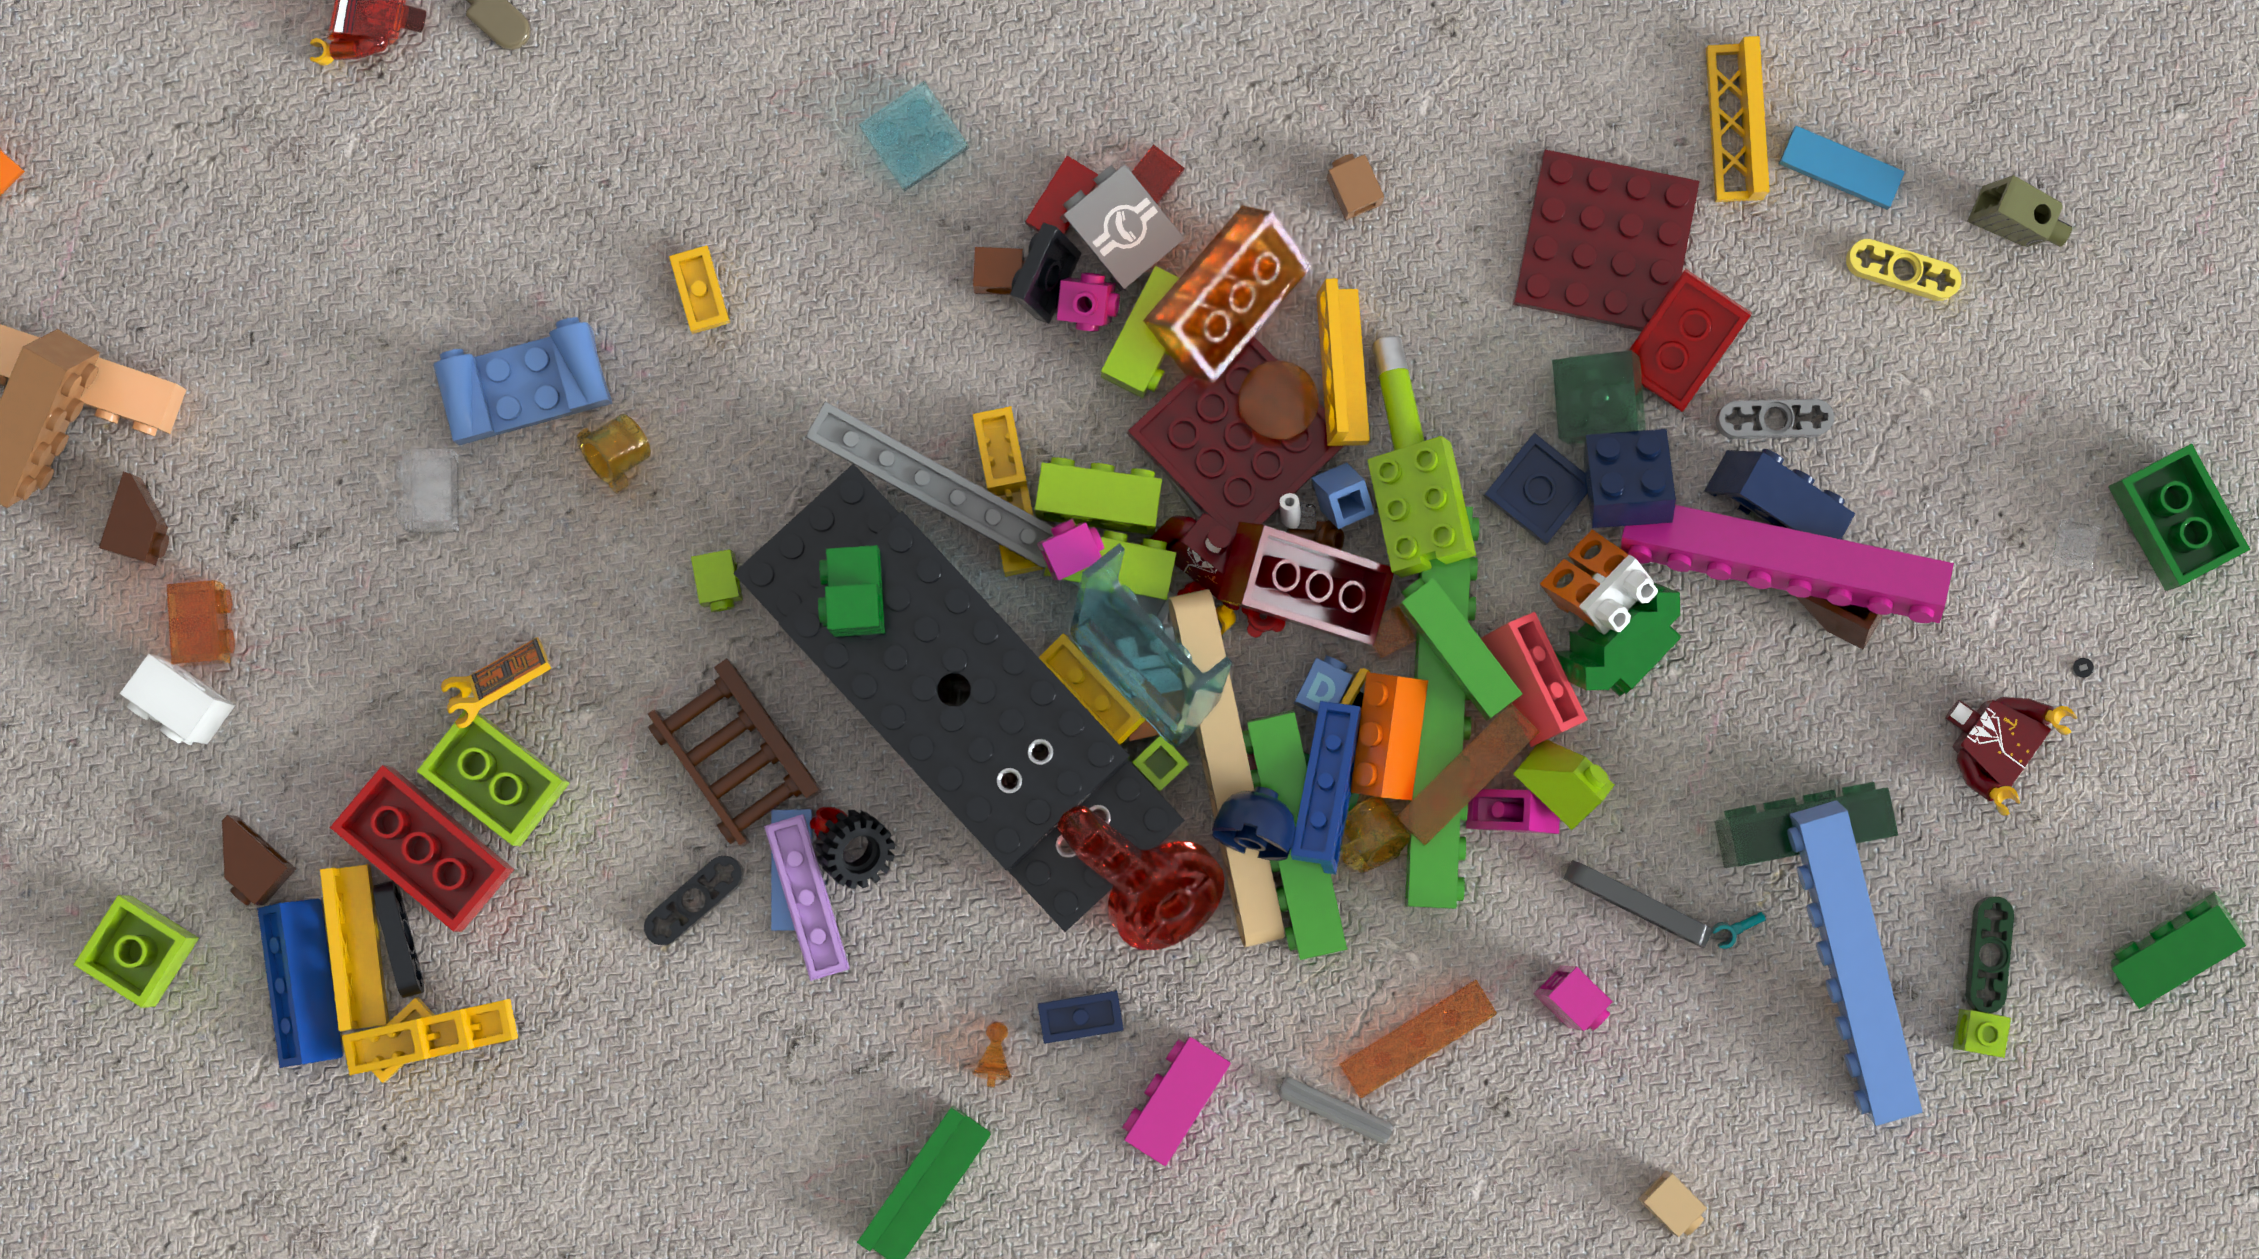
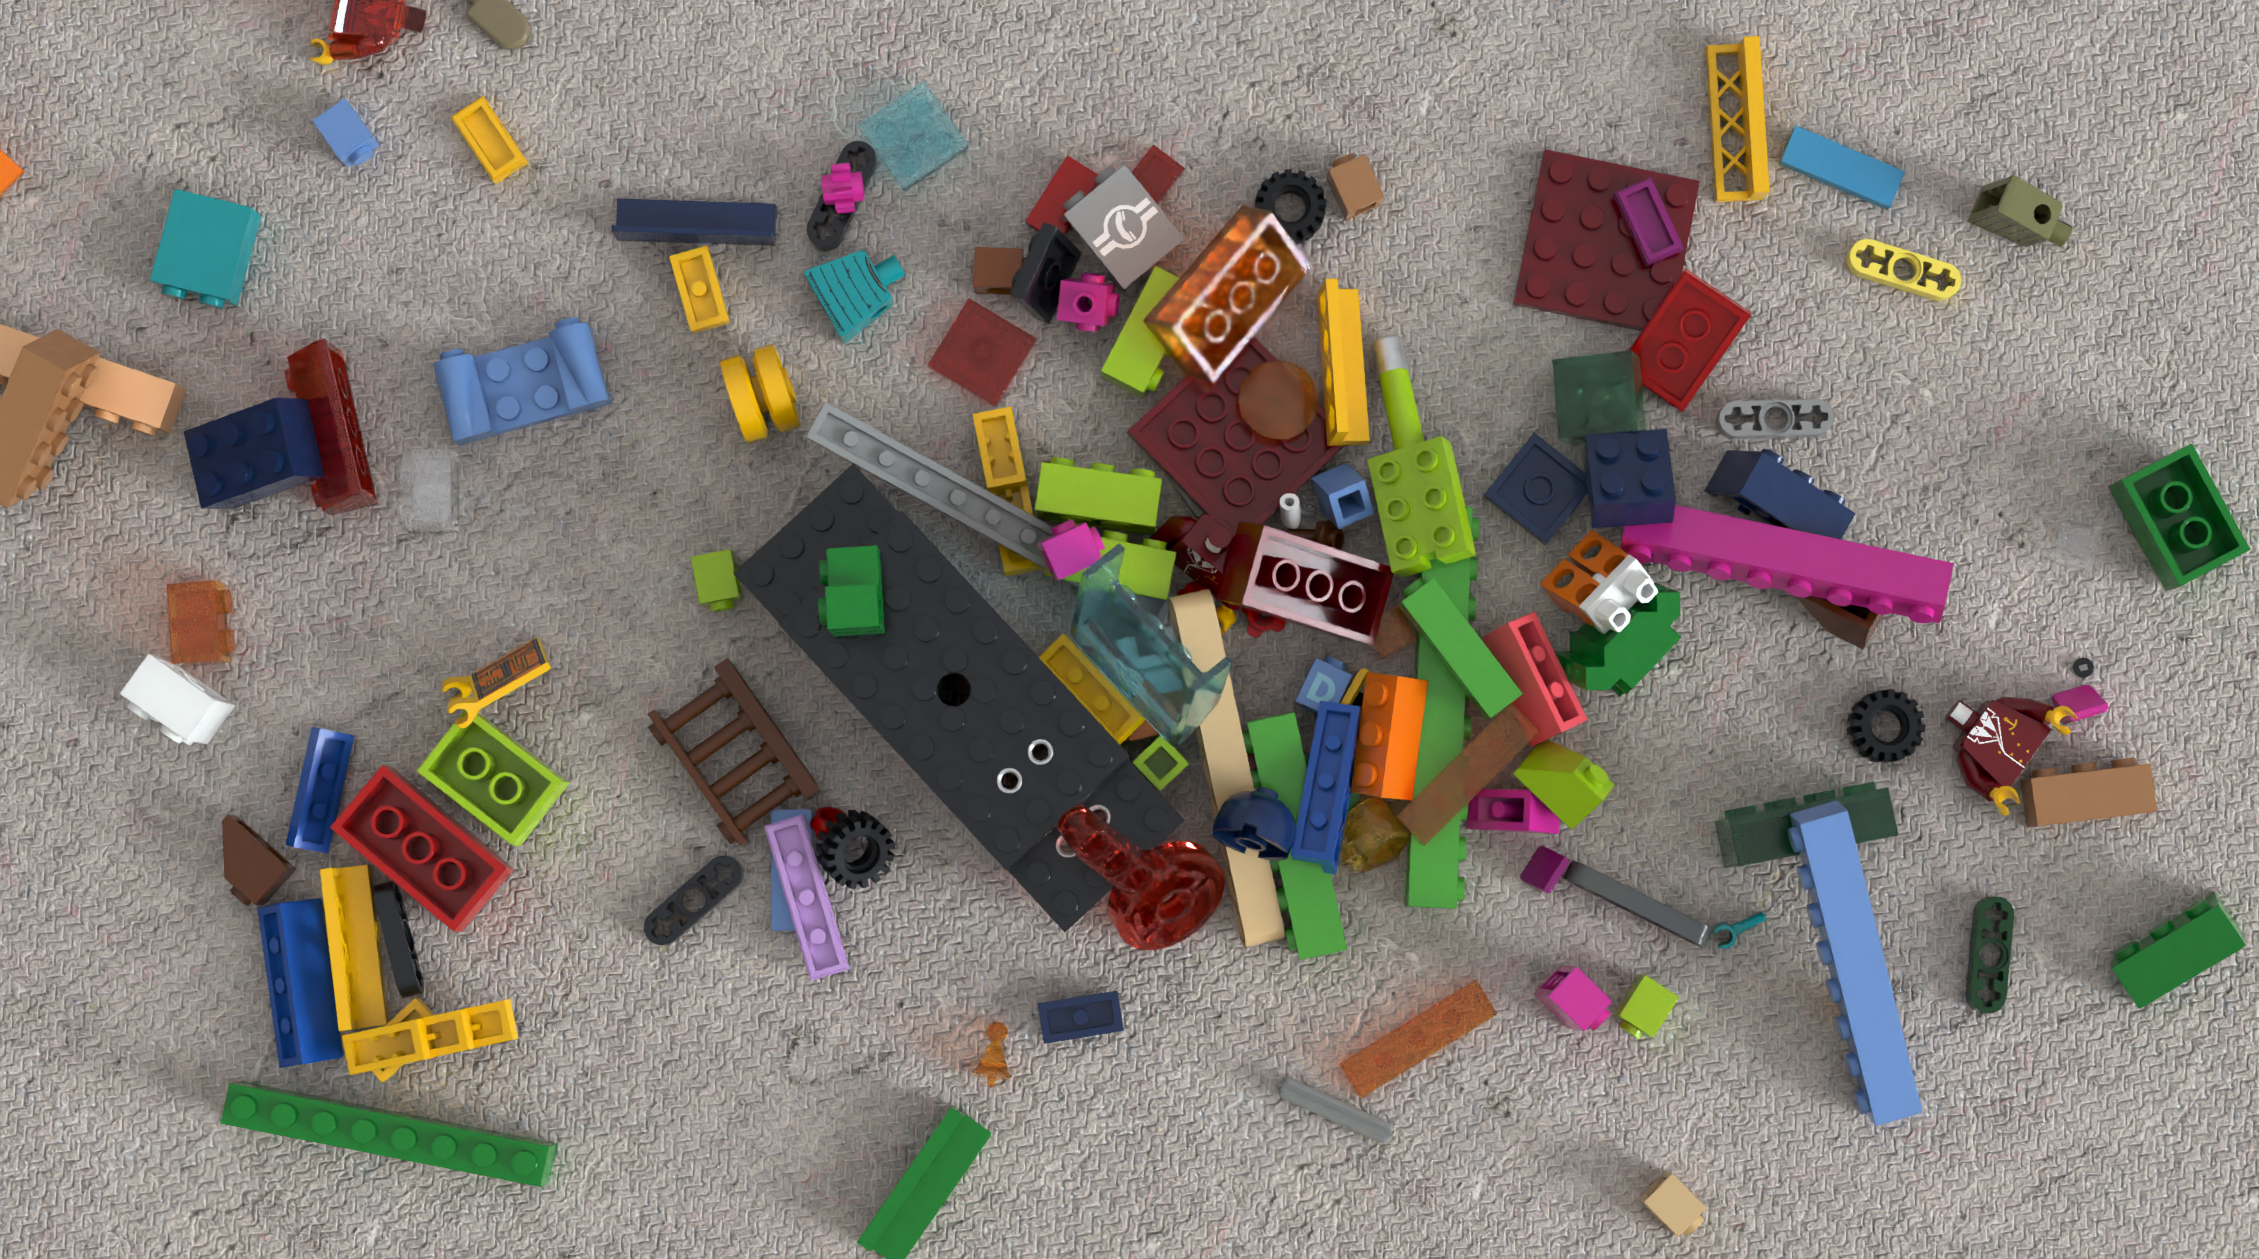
(135, 524): reddish brown slope -> none
(136, 951): lime brick -> none
(205, 249): none -> teal brick
(254, 453): none -> dark blue brick
(319, 790): none -> blue plate
(322, 378): none -> clear red slope
(346, 133): none -> medium blue brick
(389, 1133): none -> green brick
(489, 140): none -> yellow tile
(614, 450): clear yellow piece -> none
(695, 222): none -> dark blue panel
(764, 392): none -> yellow wheel
(839, 226): none -> black beam
(843, 188): none -> dark pink gear
(854, 290): none -> teal torso
(982, 352): none -> clear red plate
(1175, 1099): dark pink brick -> none
(1303, 187): none -> black tyre
(1544, 869): none -> magenta slope
(1645, 1007): none -> lime brick
(1648, 221): none -> magenta tile
(1909, 720): none -> black tyre
(1981, 1033): lime brick -> none
(2083, 702): none -> dark pink slope
(2088, 793): none -> medium nougat brick

